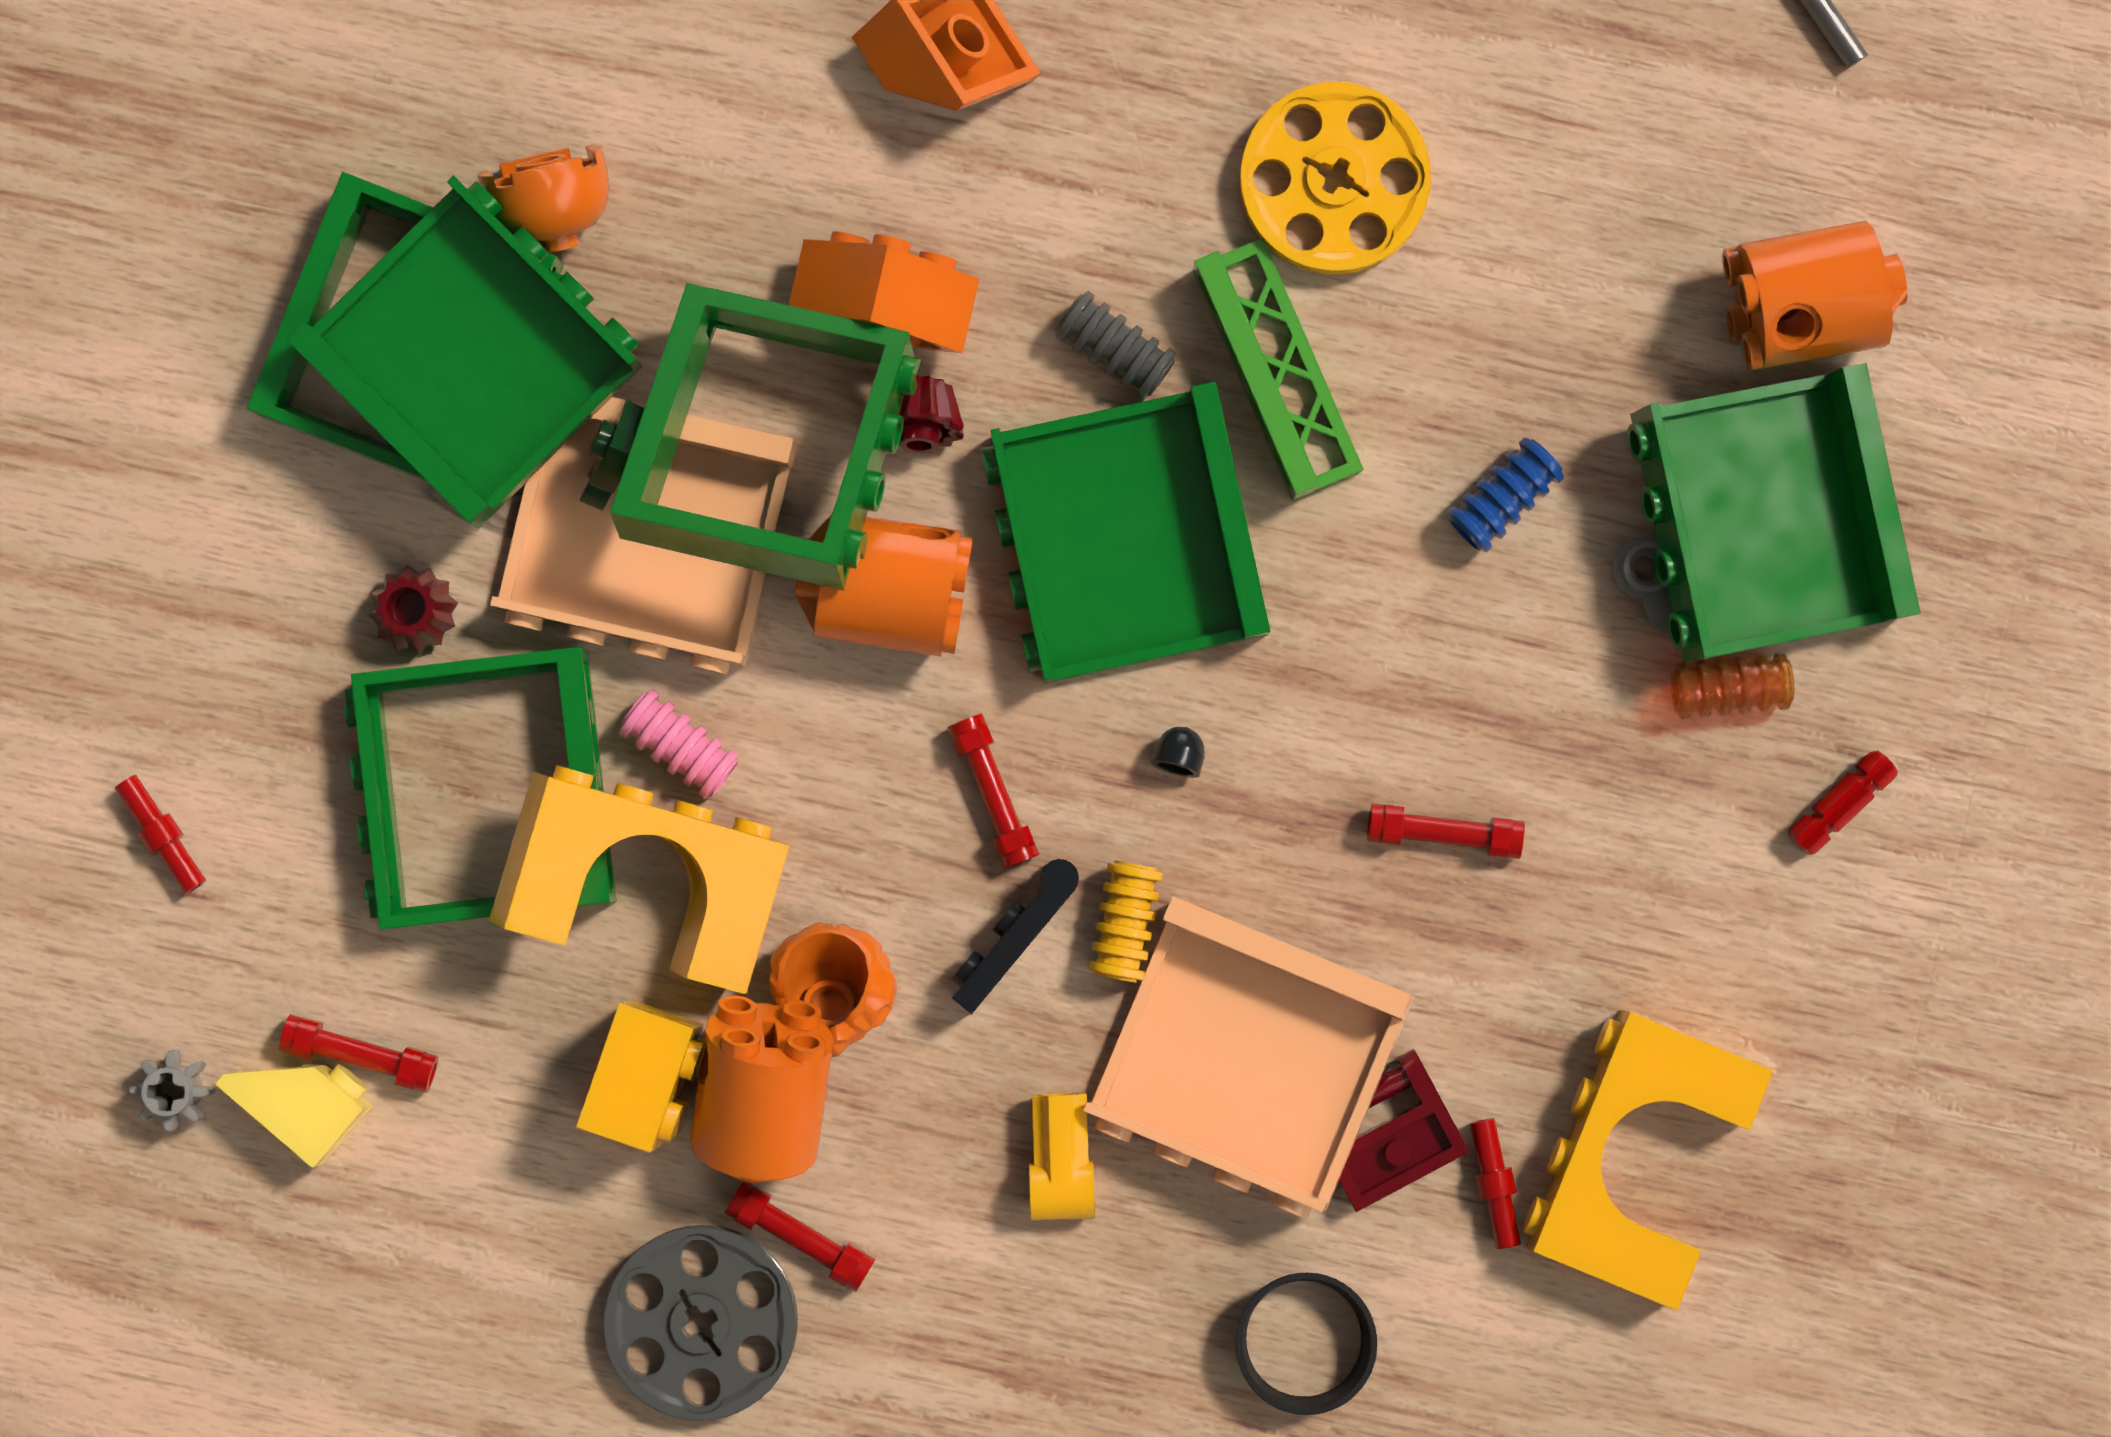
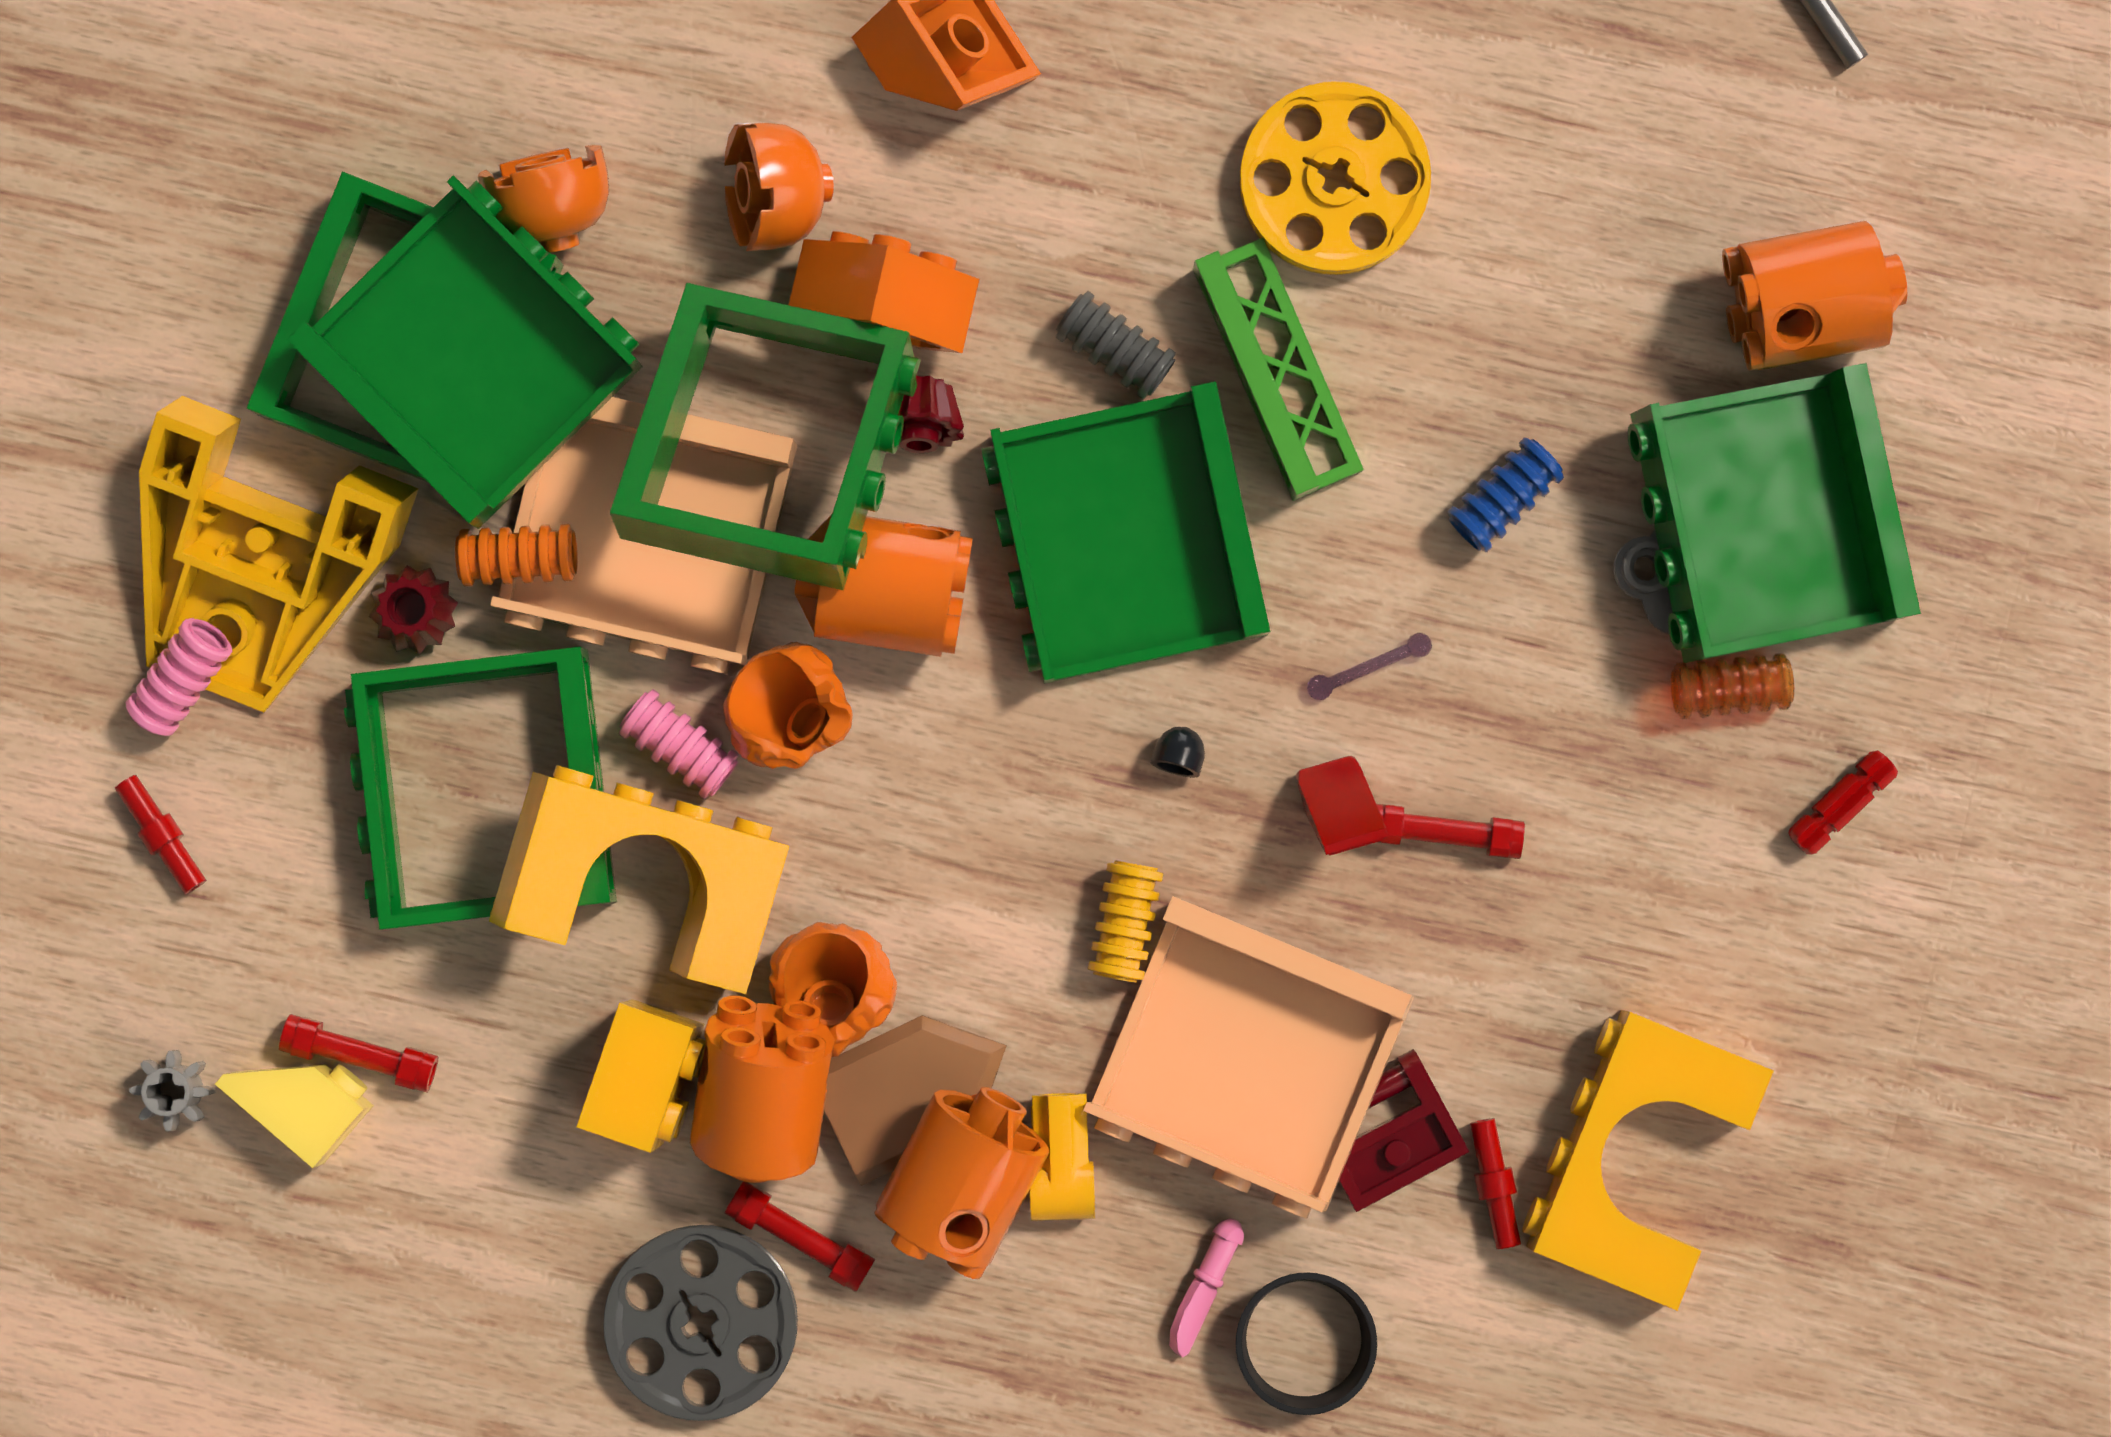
(178, 677): none -> bright pink piece
(249, 560): none -> yellow wedge
(516, 555): none -> orange piece
(611, 449): dark green plate -> none
(776, 185): none -> orange cylinder
(786, 707): none -> orange hair
(887, 1083): none -> medium nougat tile
(962, 1179): none -> orange cylinder
(973, 739): red bar -> none
(1017, 931): black plate -> none
(1204, 1287): none -> bright pink piece
(1321, 686): none -> hinge
(1340, 805): none -> red slope

